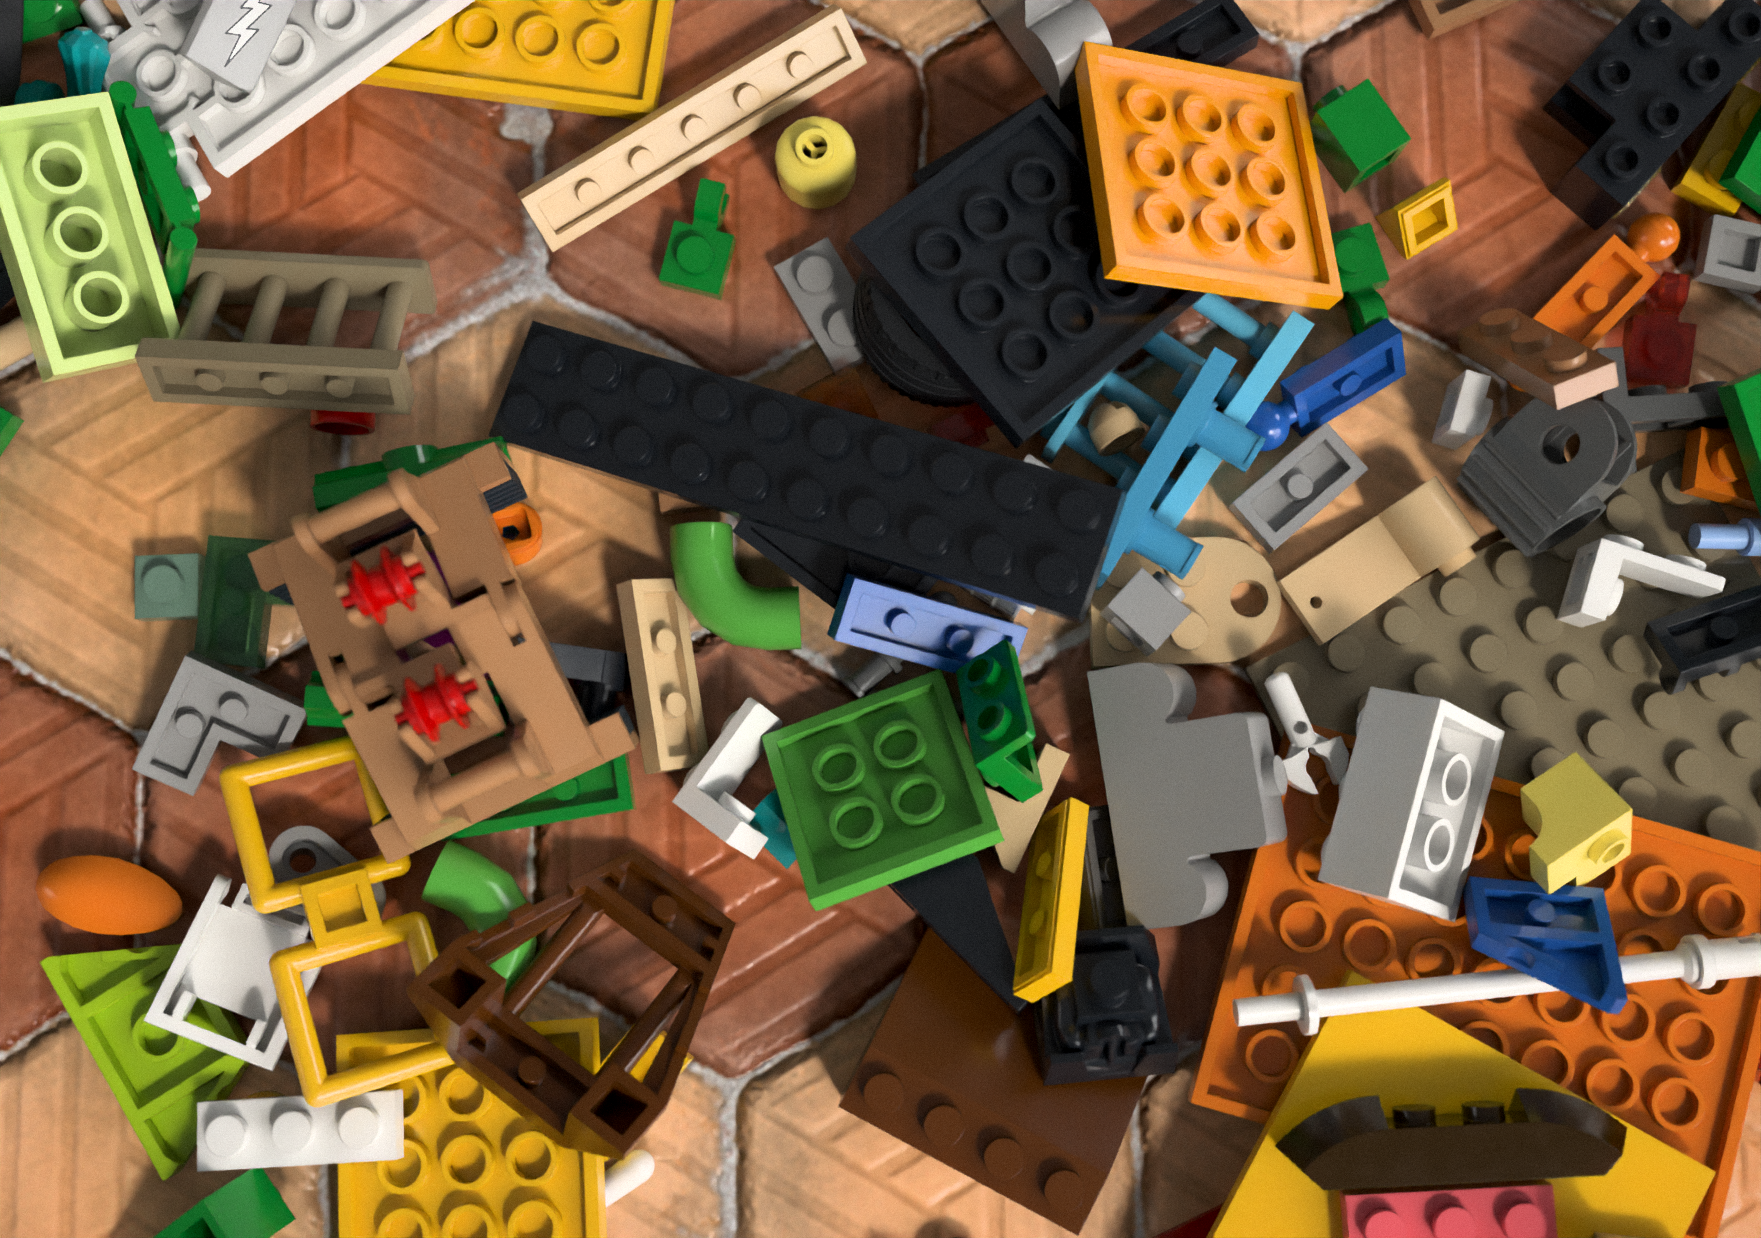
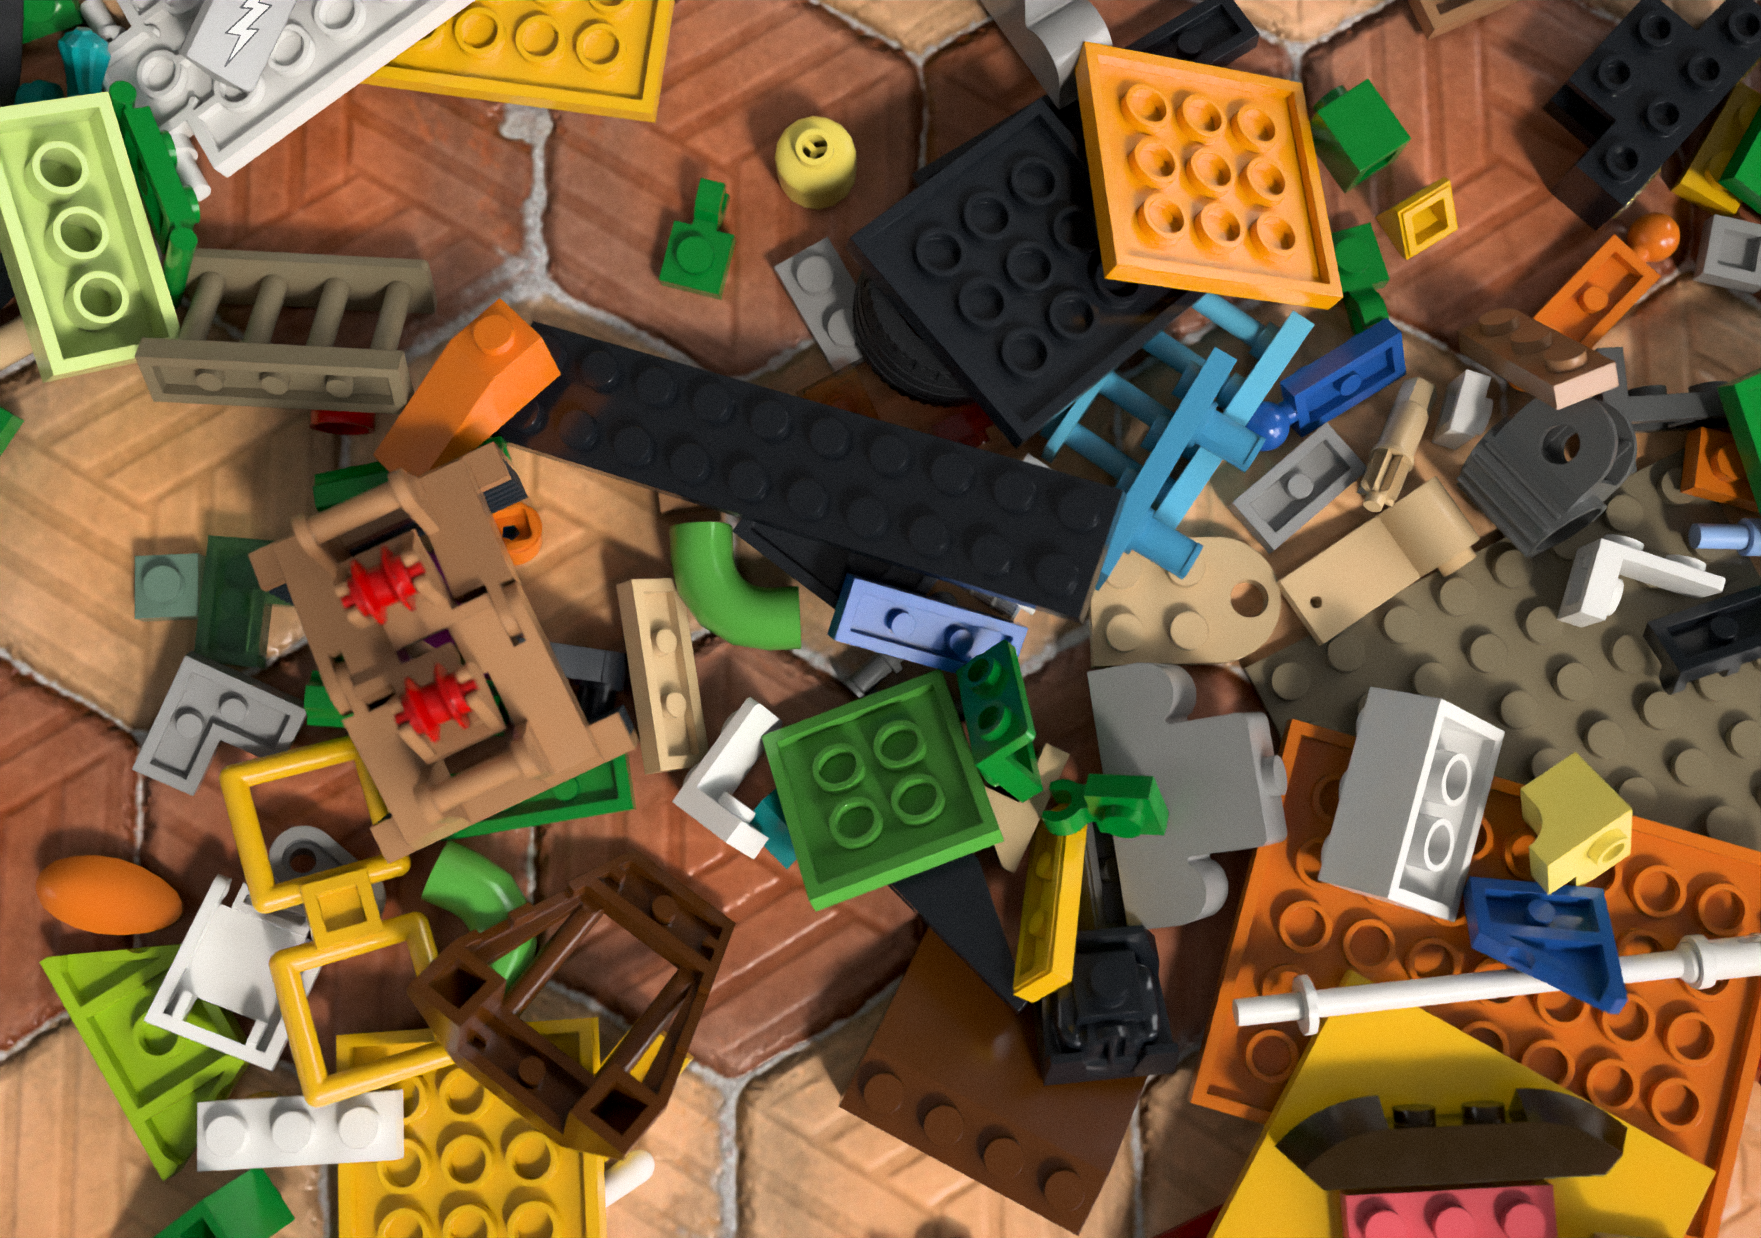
(469, 392): none -> orange slope
(693, 127): tan plate -> none
(1114, 428): tan hinge -> none
(1115, 802): none -> green plate
(1147, 610): light grey plate -> none
(1303, 737): white bar -> none
(1395, 451): none -> tan piece
(1658, 345): clear red plate -> none

